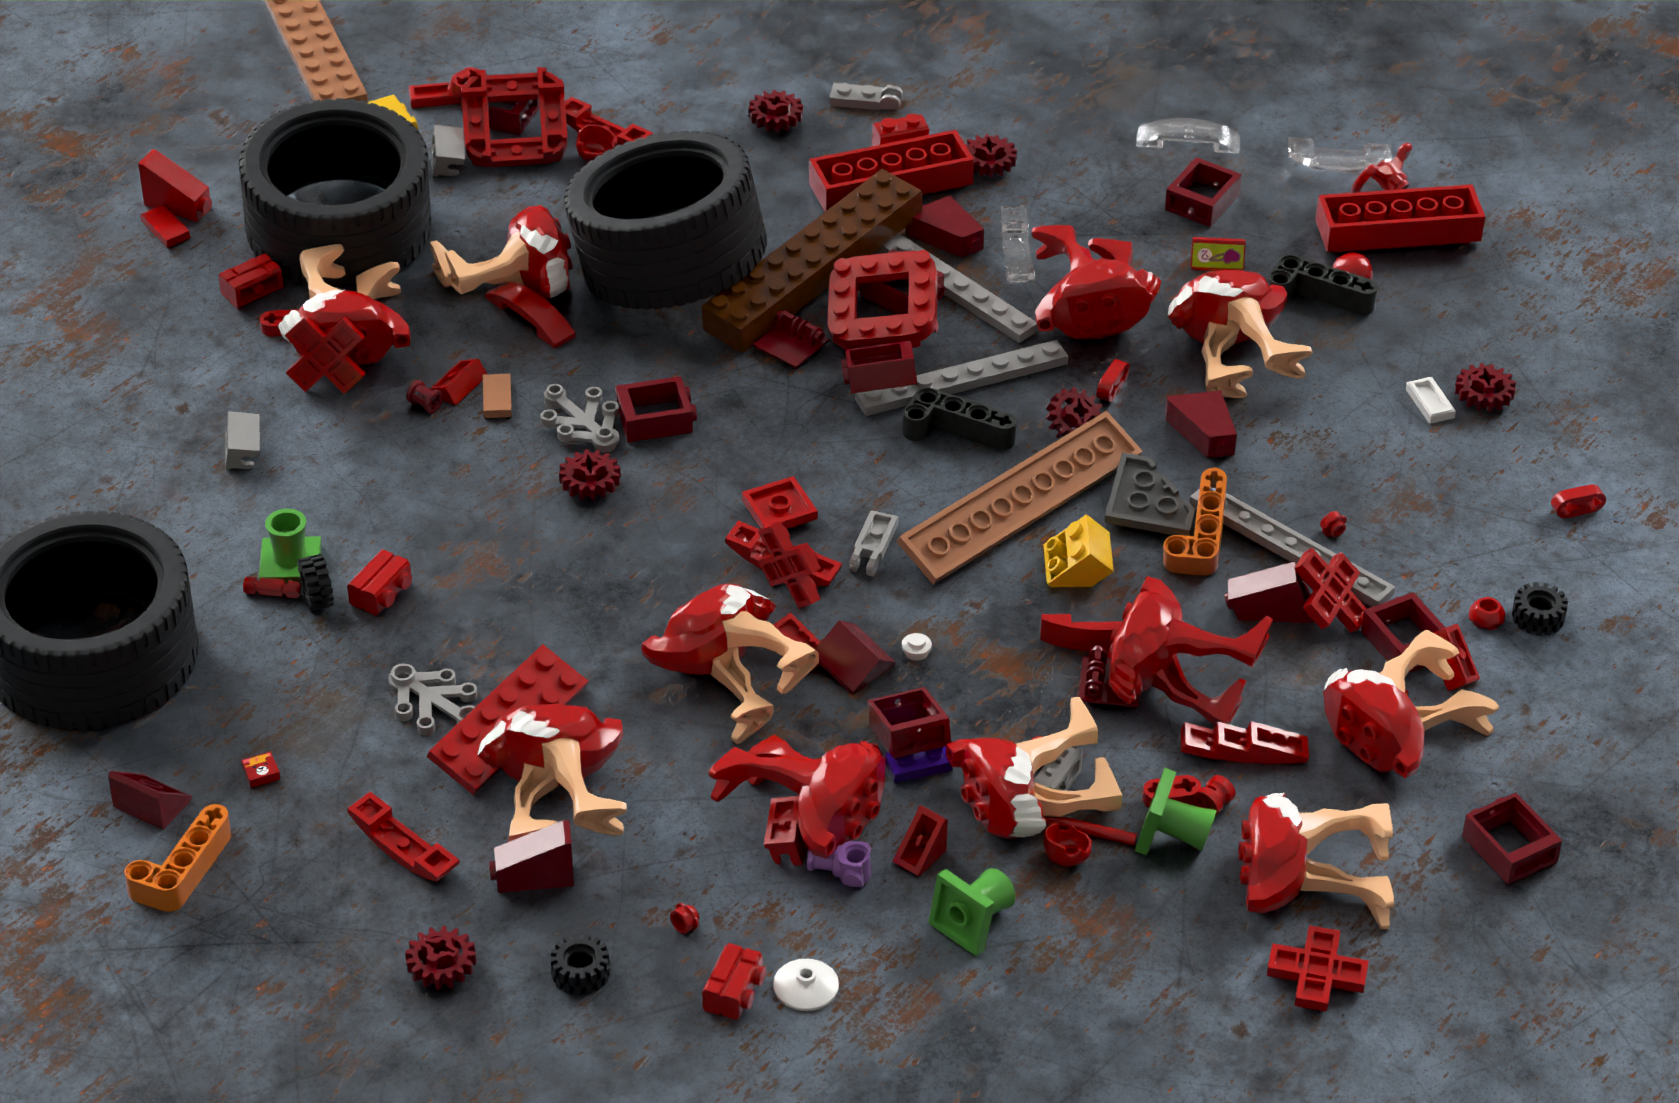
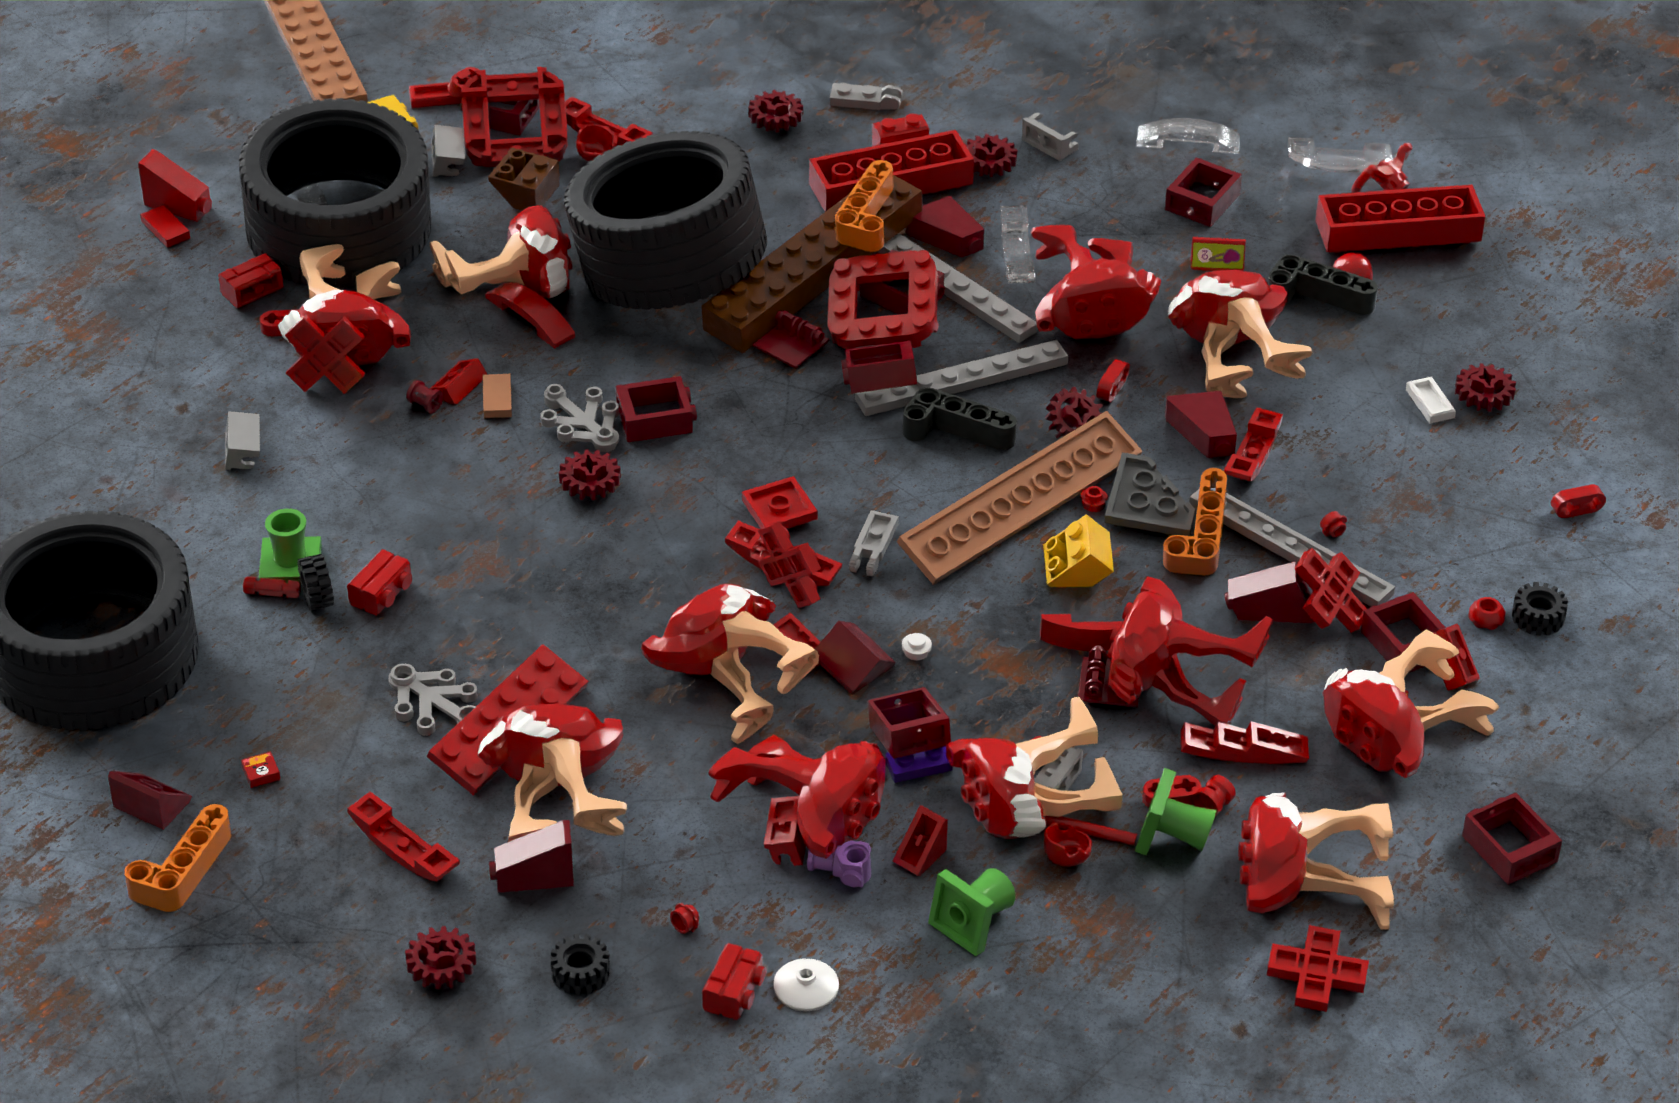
(525, 178): none -> reddish brown slope
(856, 218): none -> orange beam
(1047, 139): none -> light grey hinge
(1093, 498): none -> red plate
(1255, 446): none -> red slope

